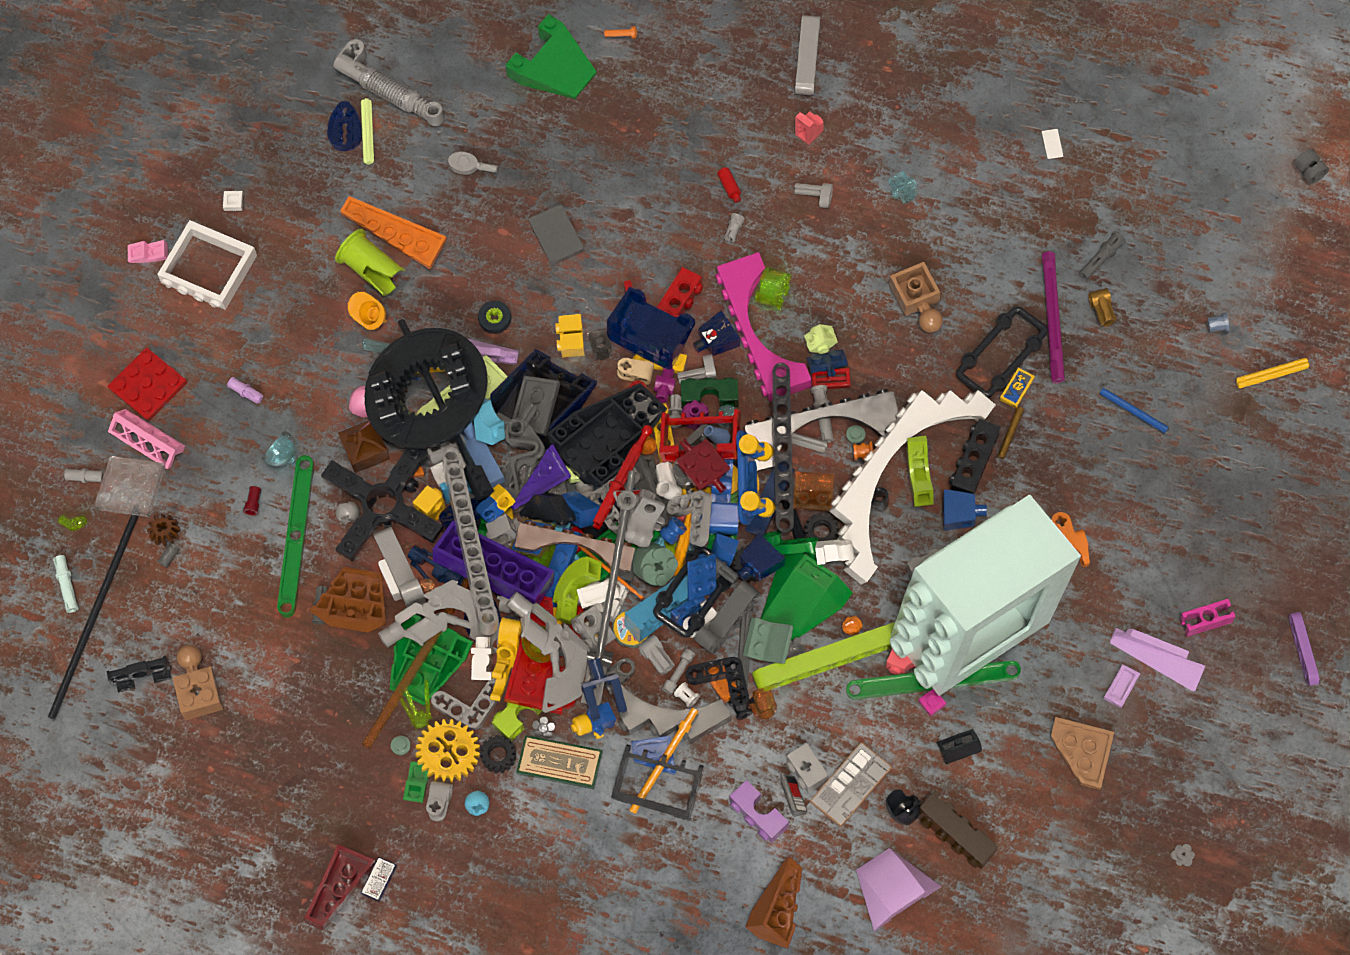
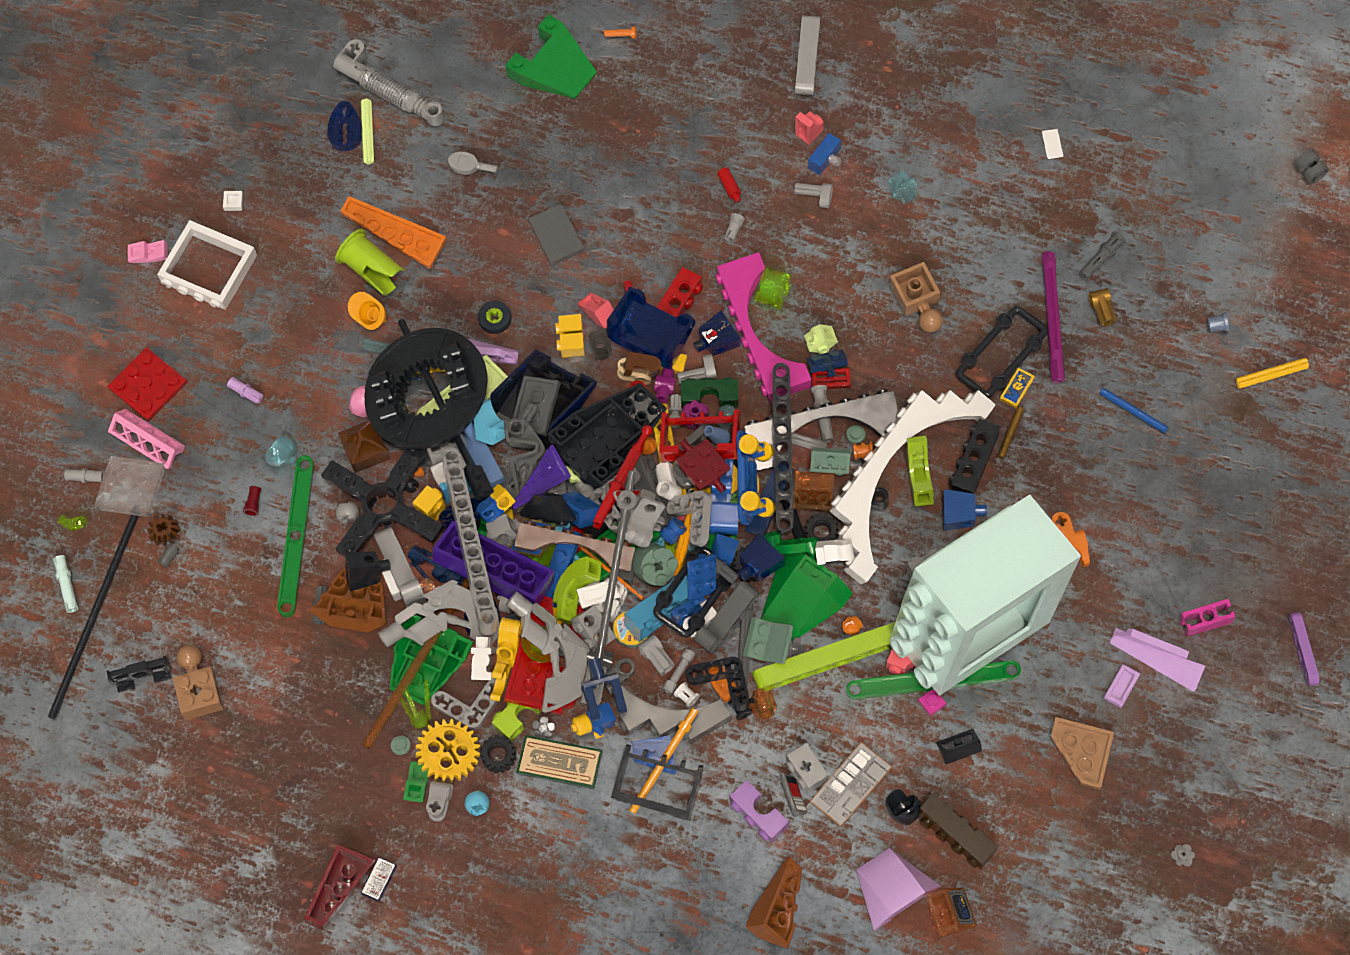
(364, 569): none -> black torso
(596, 308): none -> coral arch
(641, 363): none -> reddish brown leg
(825, 155): none -> blue piece
(830, 461): none -> sand green bracket
(950, 911): none -> clear orange slope

